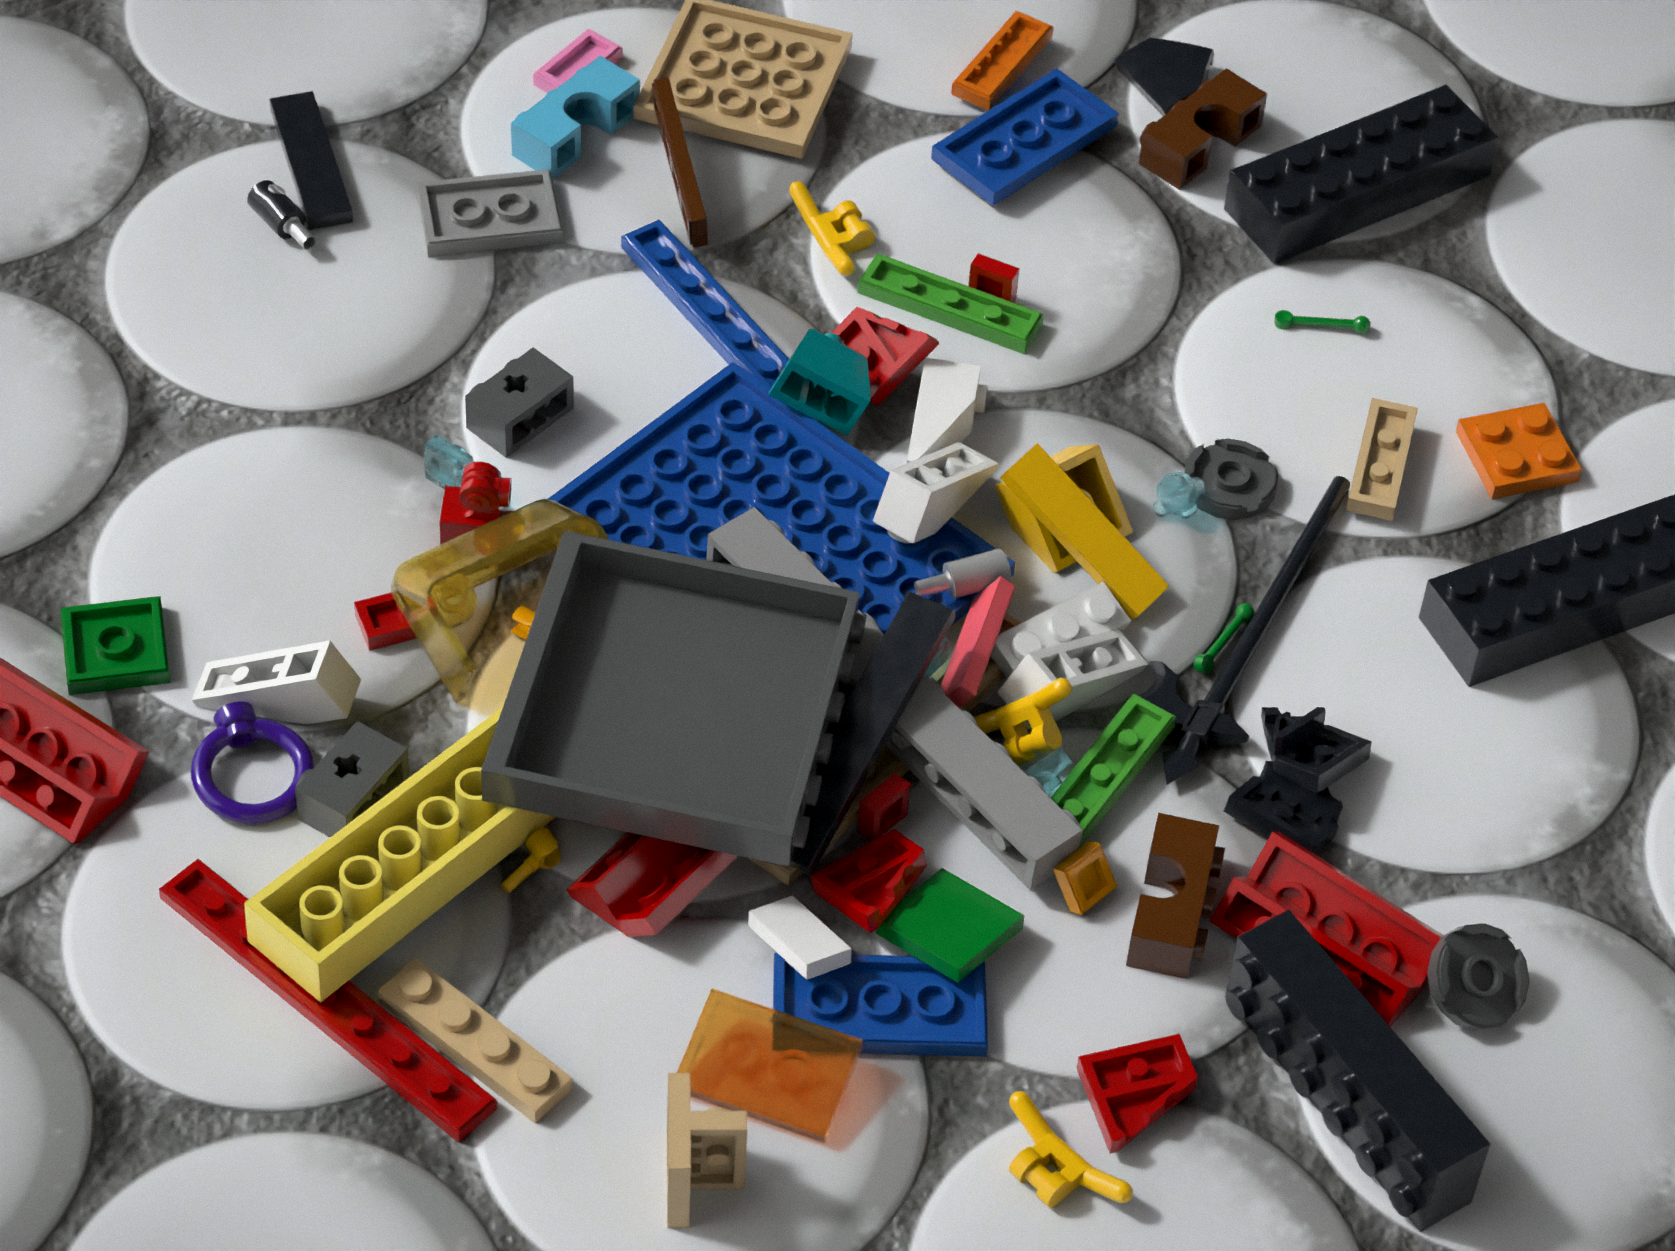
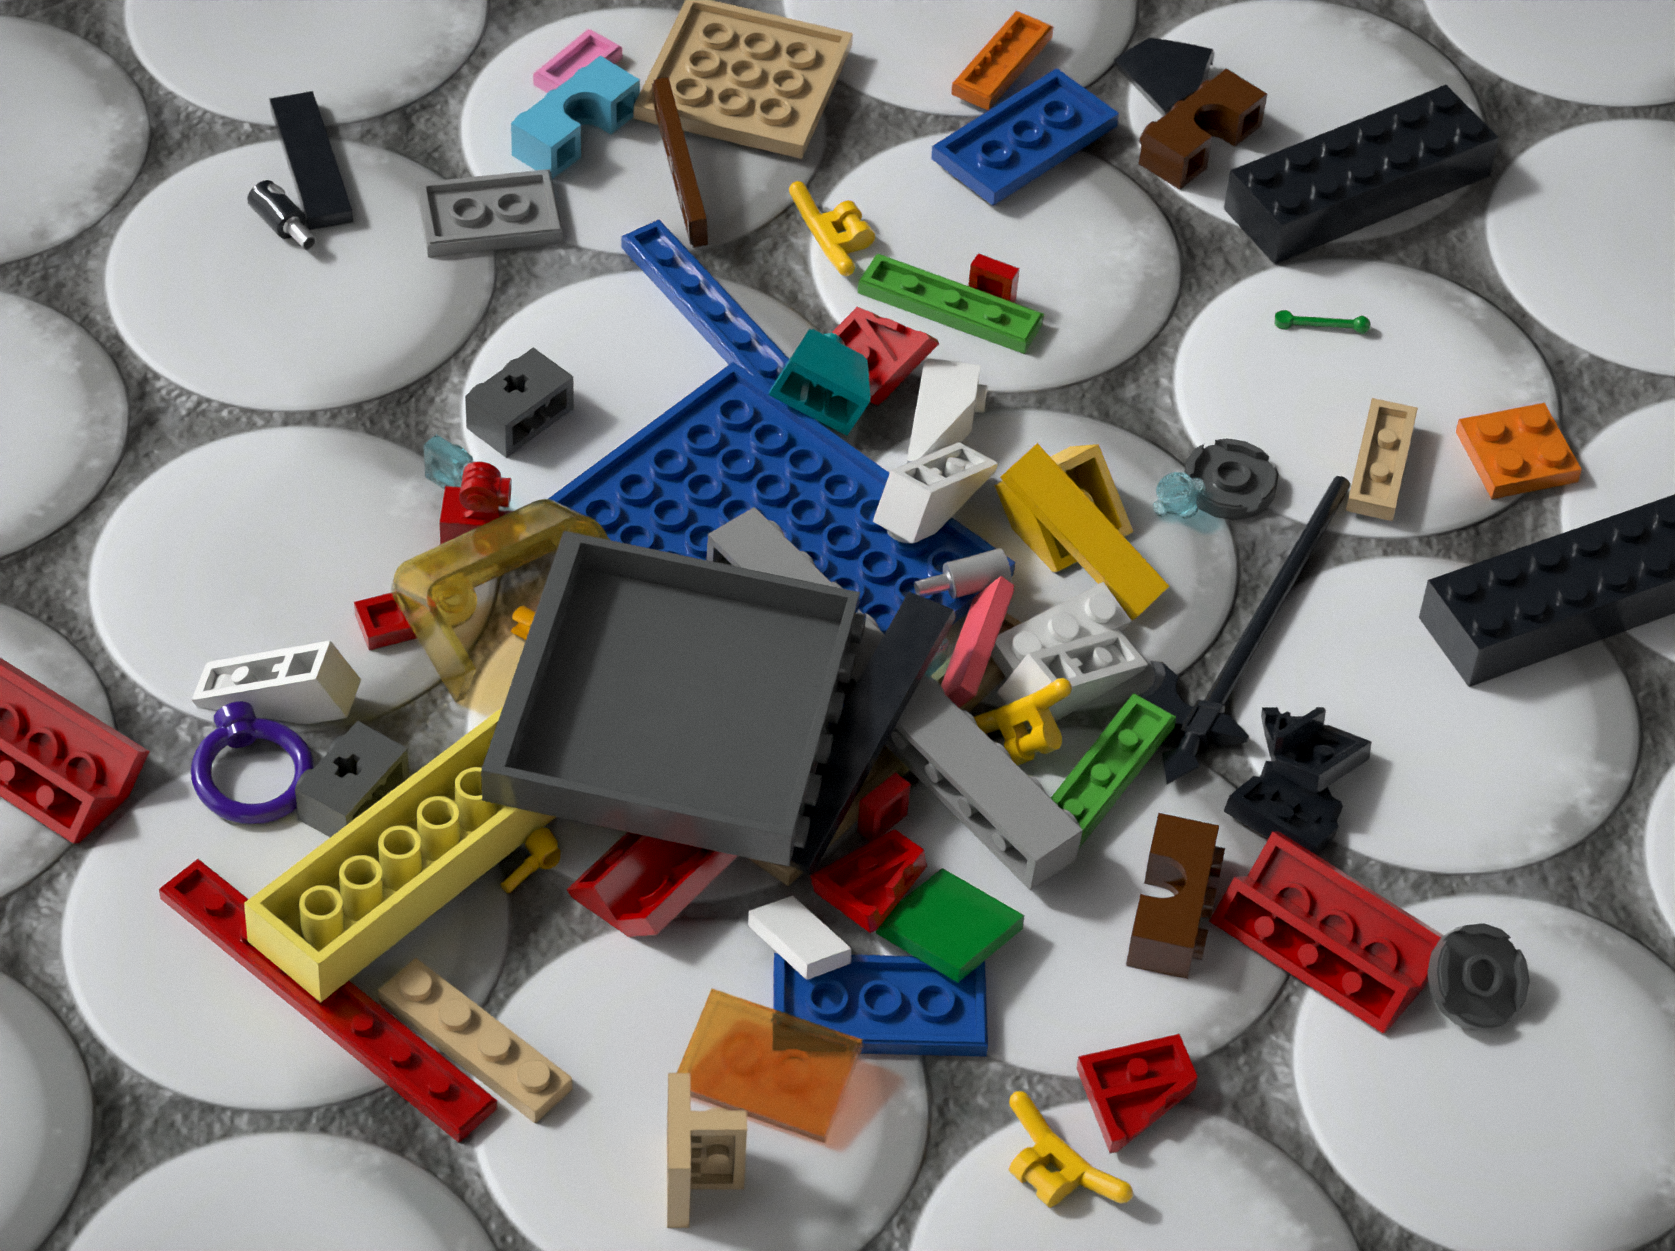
(114, 645): green tile -> none
(1048, 767): clear light blue plate -> none
(1085, 877): light orange tile -> none
(1204, 662): green hinge -> none
(1355, 1071): black brick -> none

